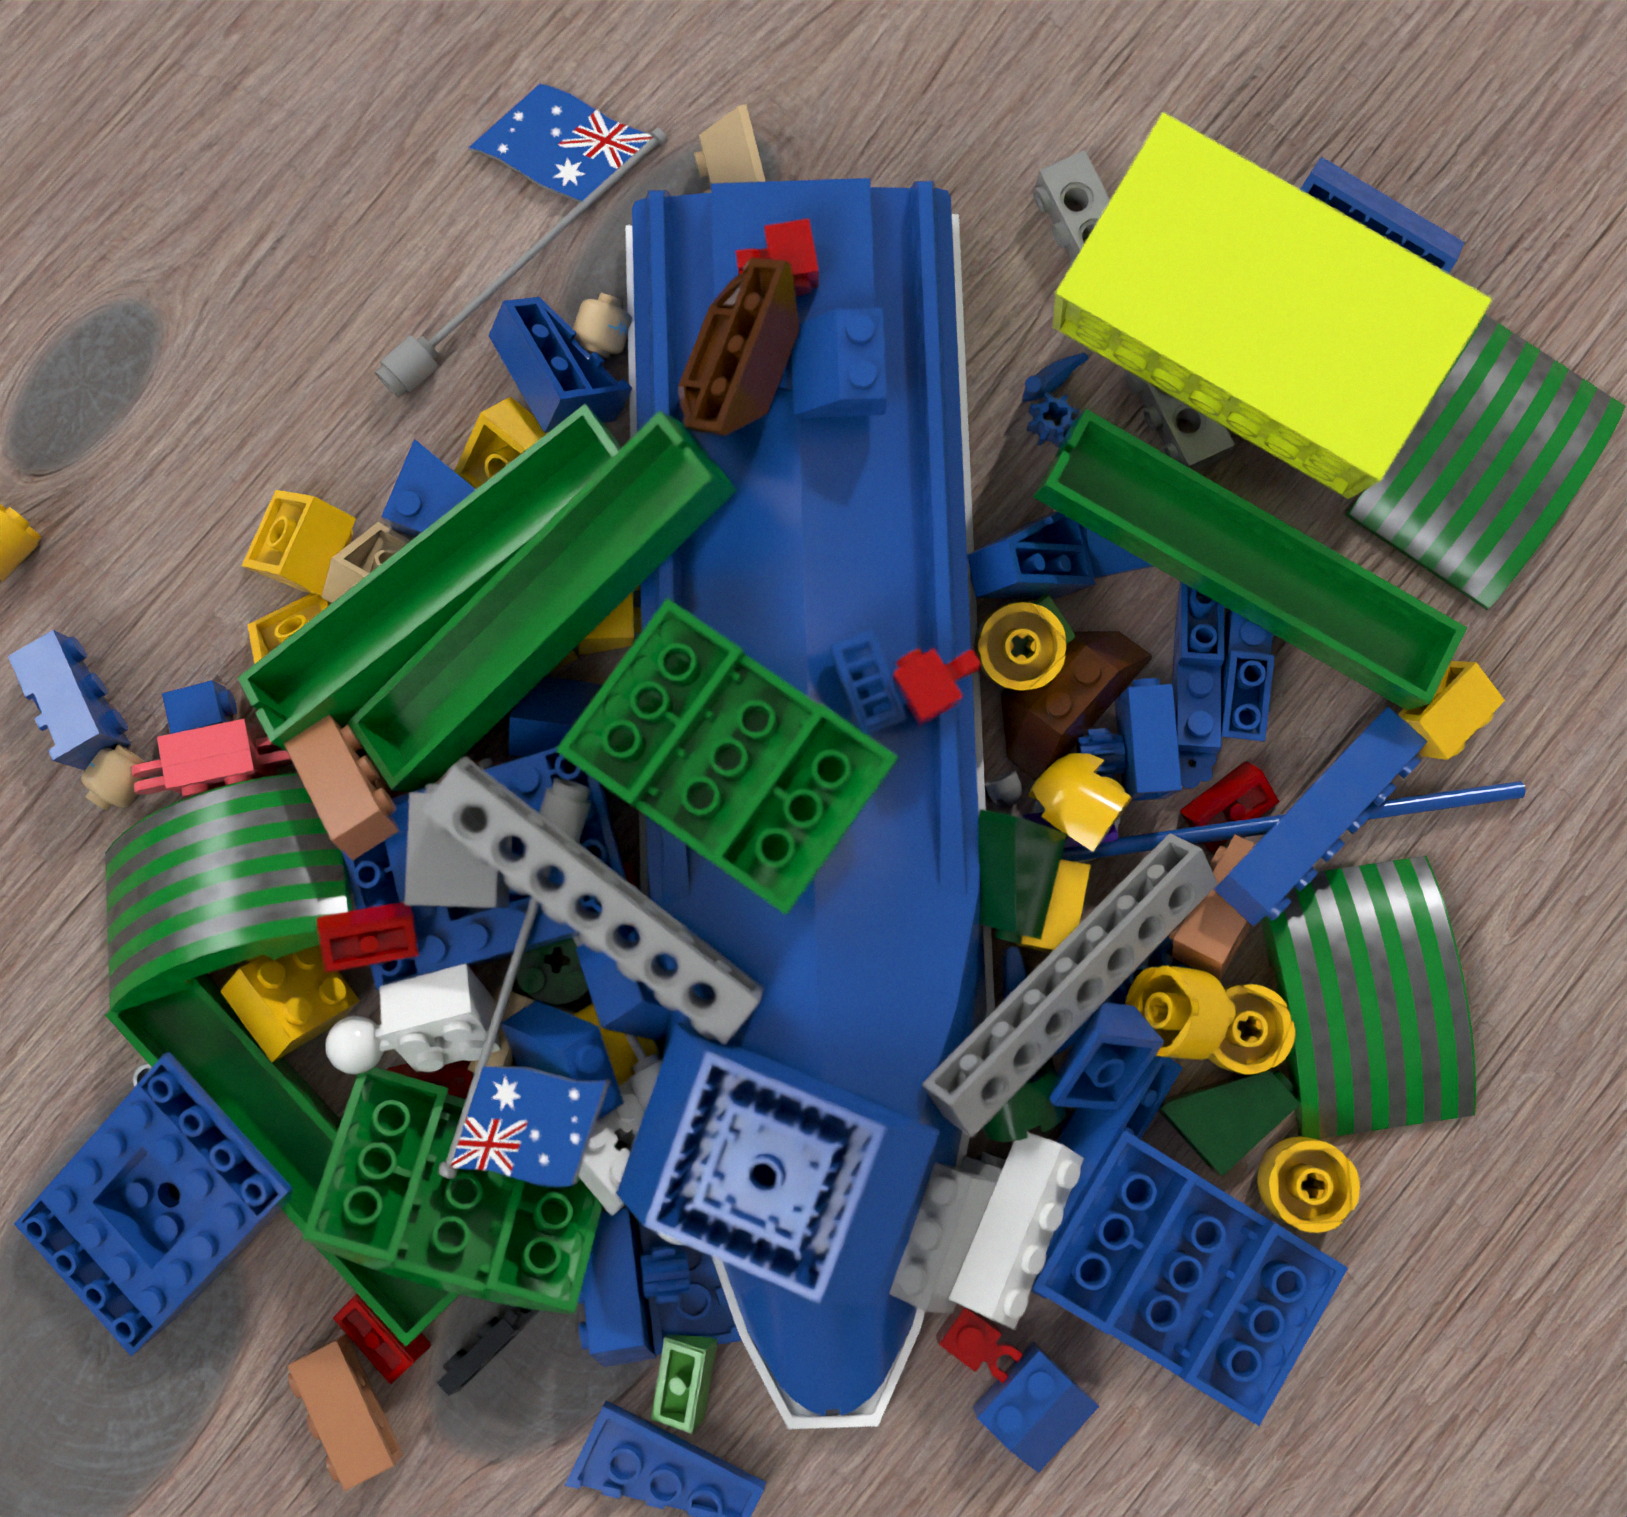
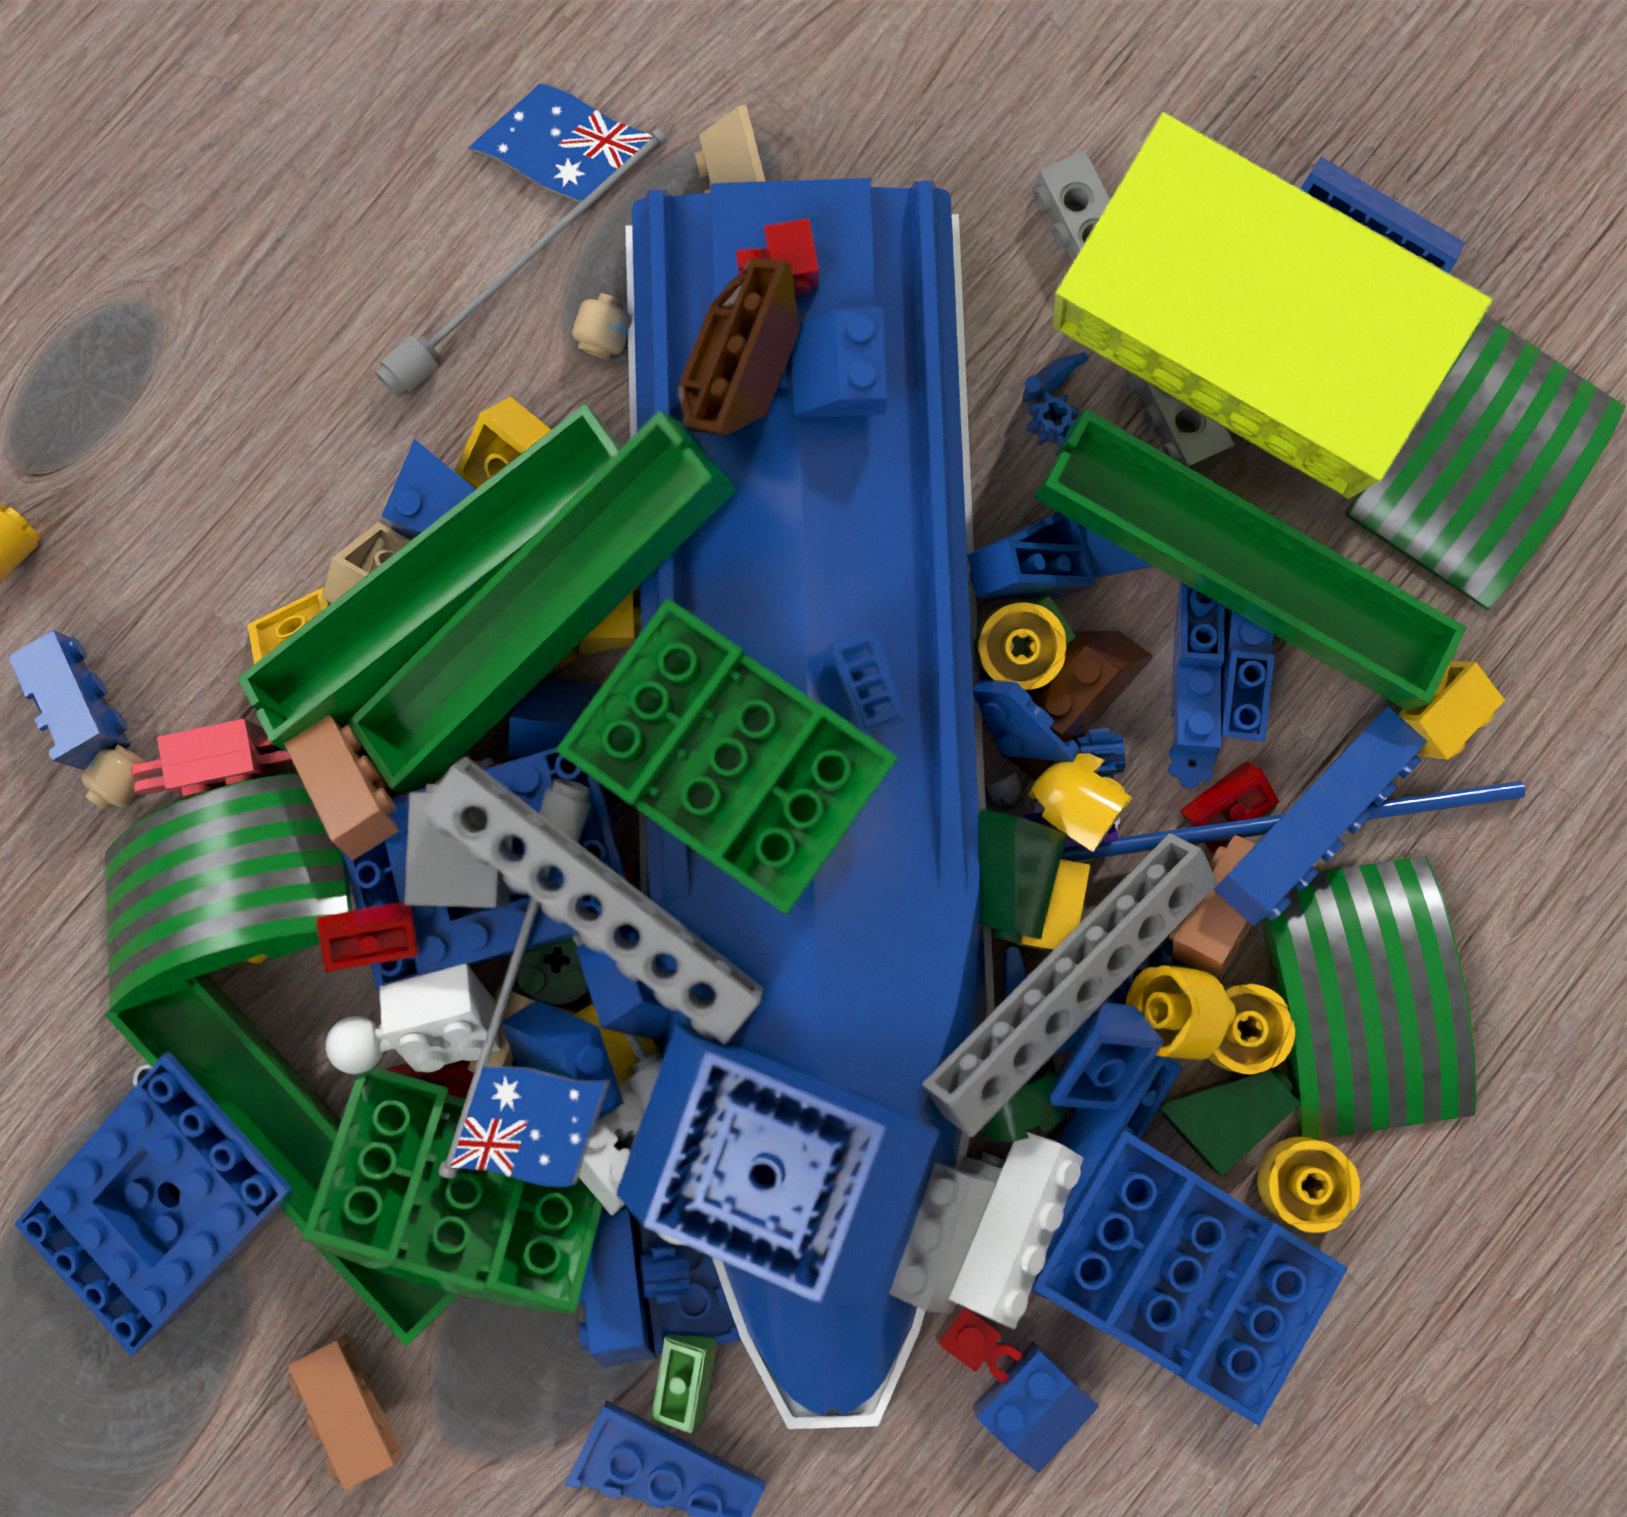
(199, 706): blue brick -> none
(288, 1000): yellow brick -> none
(299, 540): yellow slope -> none
(378, 1341): red slope -> none
(493, 1338): black hinge -> none
(552, 366): blue wedge -> none
(929, 684): red brick -> none
(1019, 724): none -> blue wing
(1150, 740): blue brick -> none

